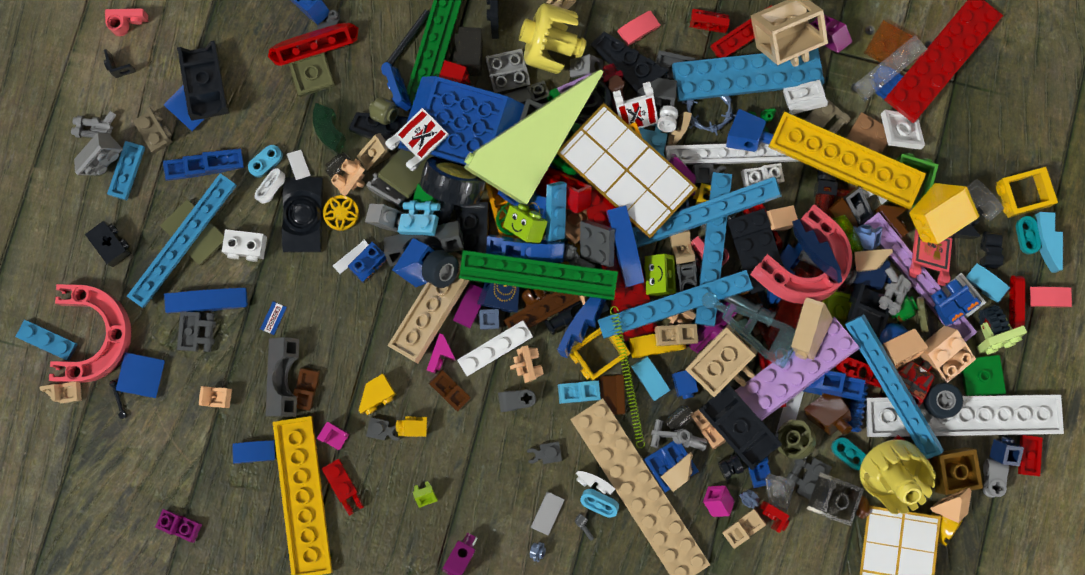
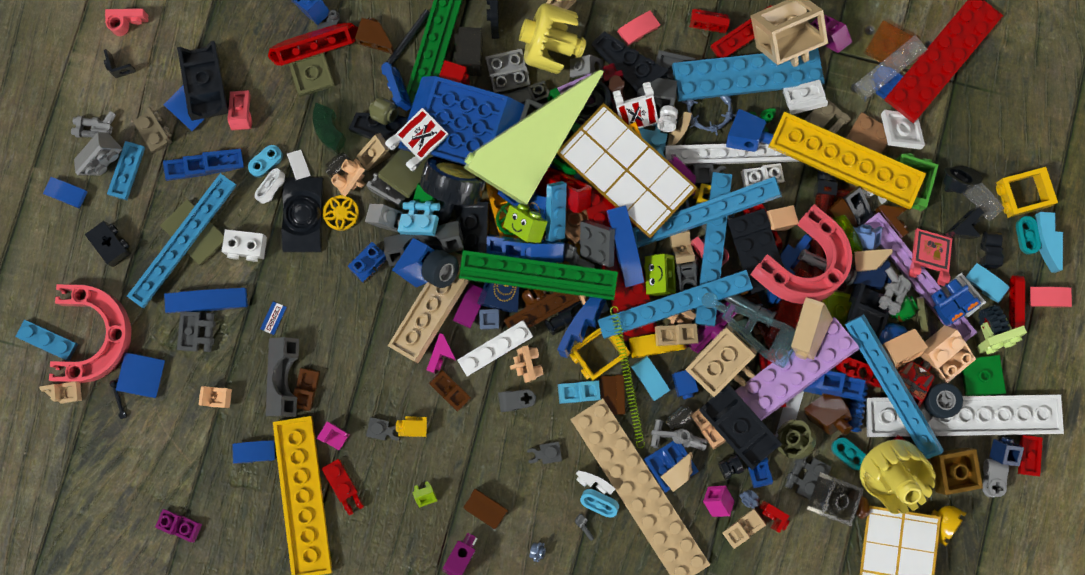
(65, 192): none -> blue slope
(238, 112): none -> coral plate
(343, 263): white piece -> none
(373, 36): none -> reddish brown slope
(375, 393): yellow slope -> none
(485, 508): none -> reddish brown panel
(547, 513): light grey slope -> none
(779, 491): clear slope -> none
(818, 252): dark blue slope -> none
(943, 212): yellow slope -> none
(954, 506): light nougat slope -> none
(960, 179): none -> black piece

